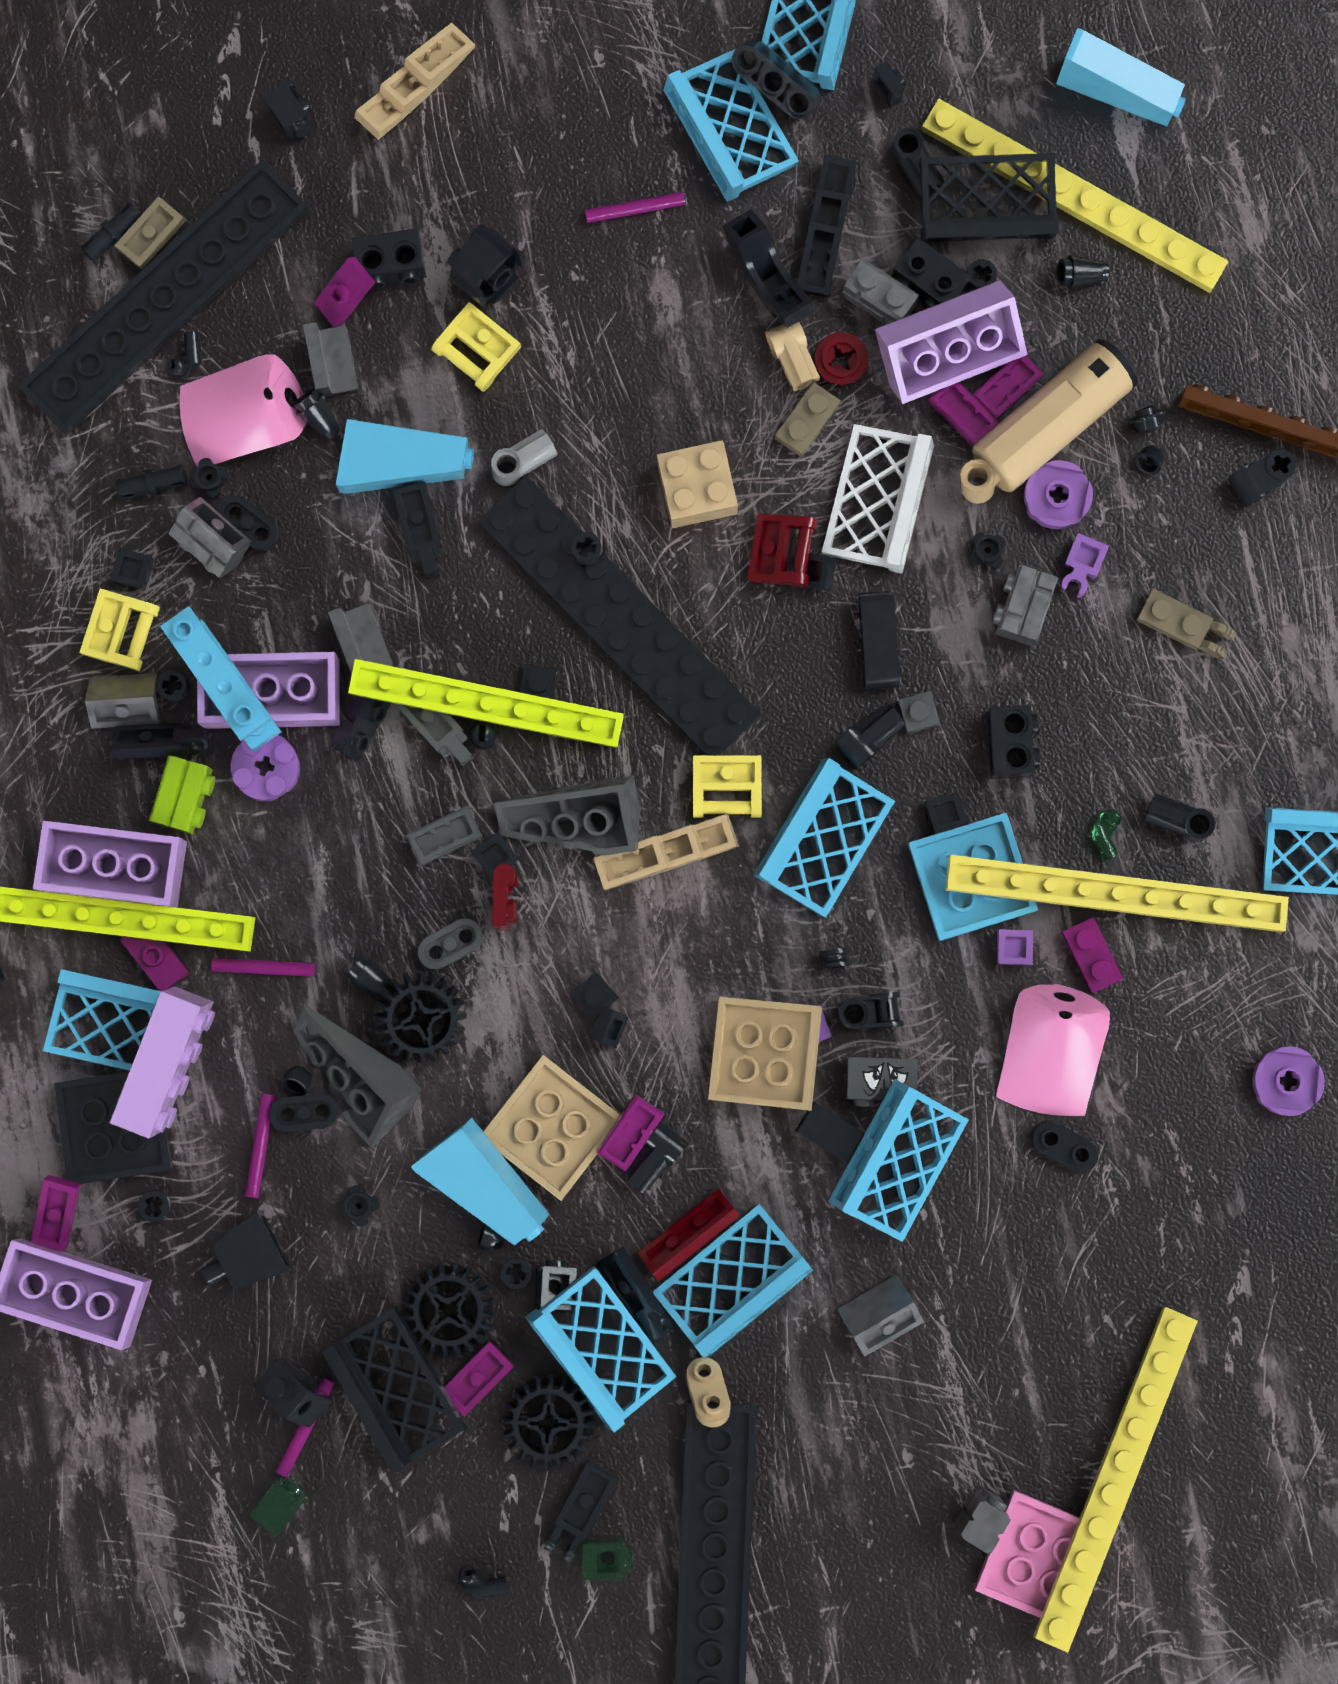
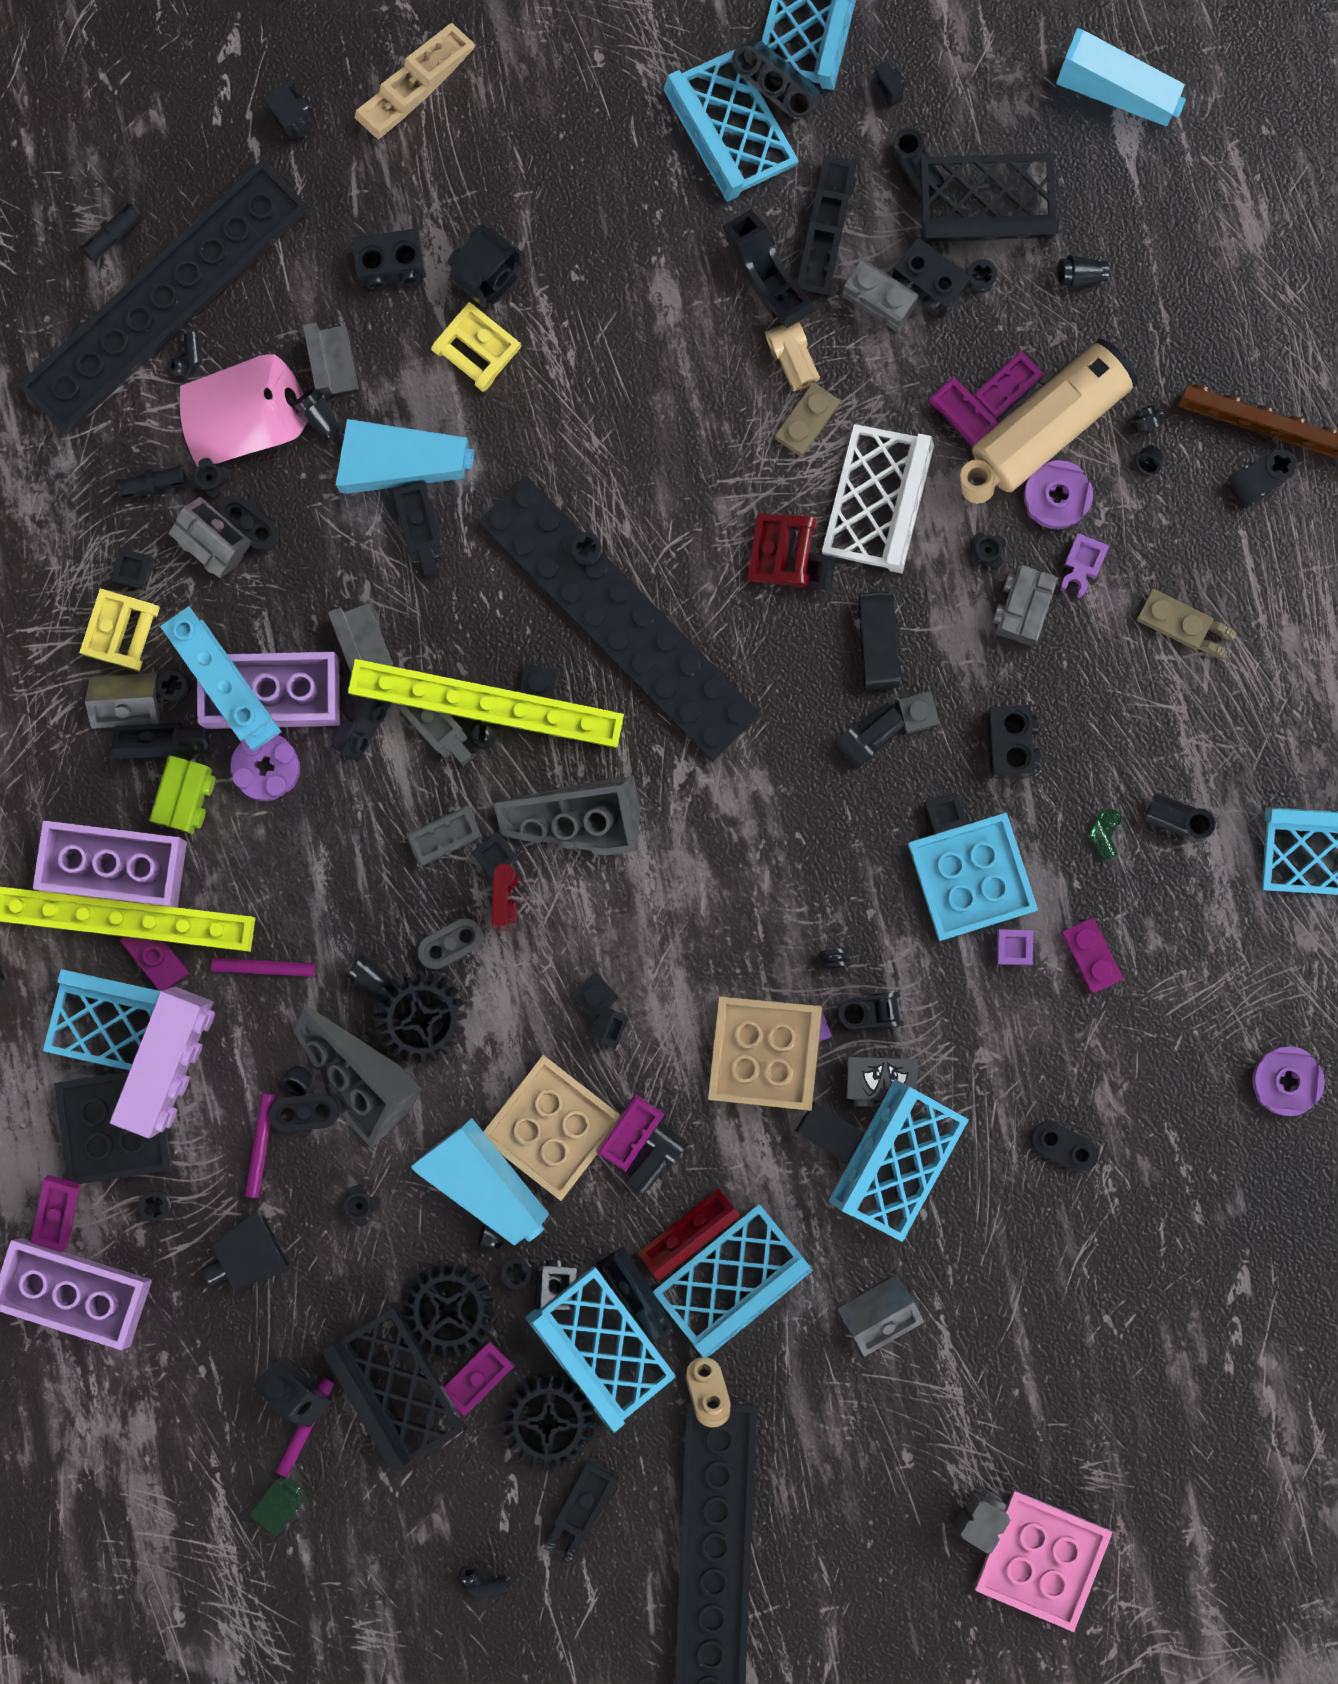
(150, 233): dark tan plate -> none
(344, 292): magenta plate -> none
(525, 456): light grey piece -> none
(593, 1566): clear green brick -> none
(635, 207): magenta bar -> none
(667, 852): tan slope -> none
(697, 484): tan brick -> none
(727, 774): light yellow plate -> none
(802, 817): medium azure fence -> none
(844, 344): dark red gear -> none
(951, 341): lavender brick -> none
(1052, 1058): bright pink piece -> none
(1081, 199): light yellow plate -> none
(1115, 1479): light yellow plate -> none
(1116, 893): light yellow plate -> none

